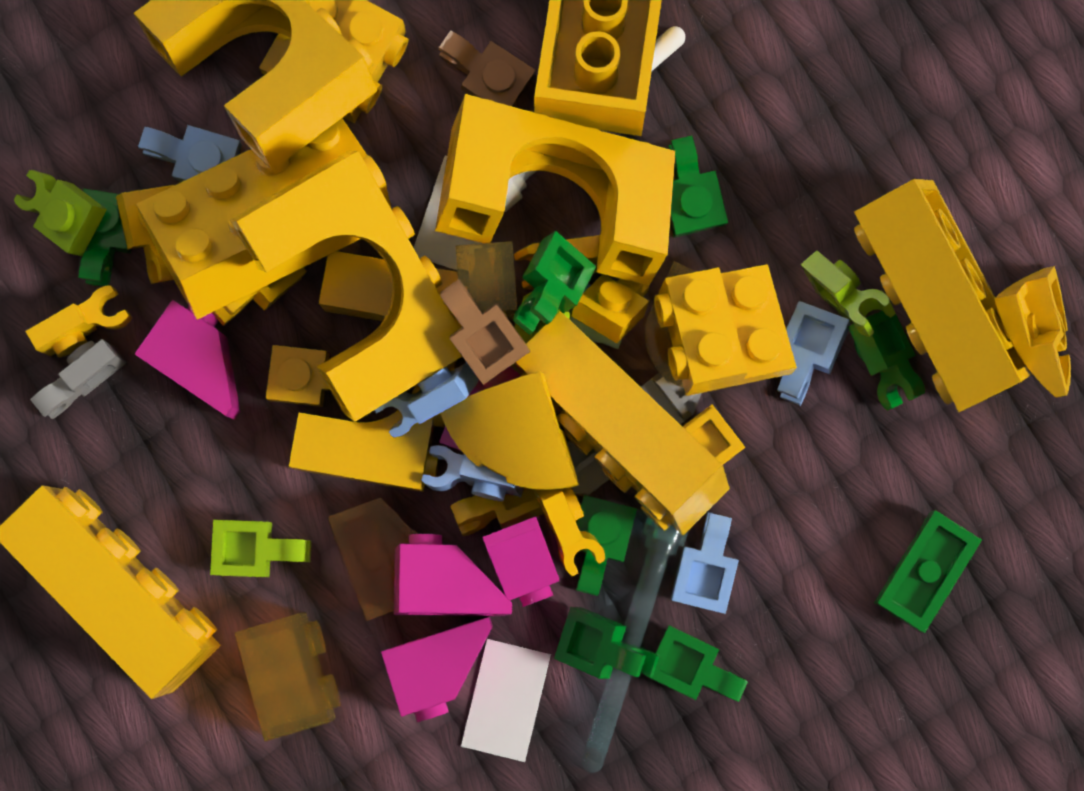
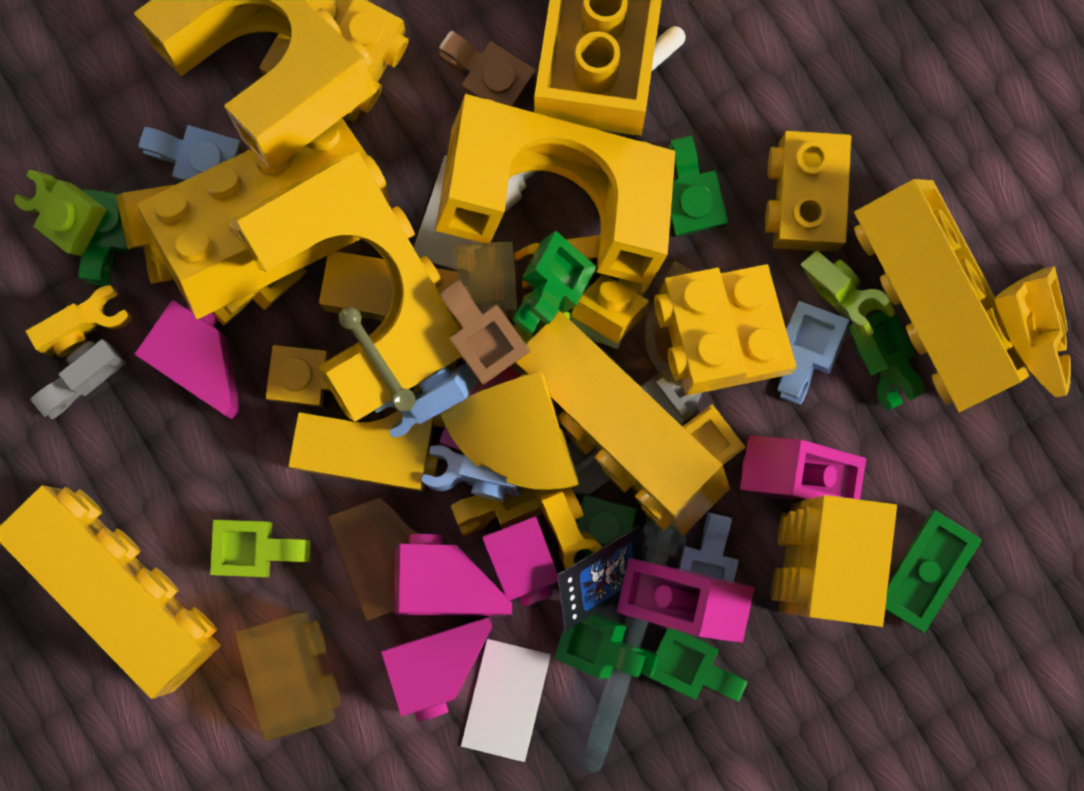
(401, 398): none -> olive hinge
(597, 578): none -> black sticker
(685, 600): none -> dark pink slope
(799, 470): none -> dark pink slope
(809, 191): none -> yellow brick
(835, 559): none -> yellow brick

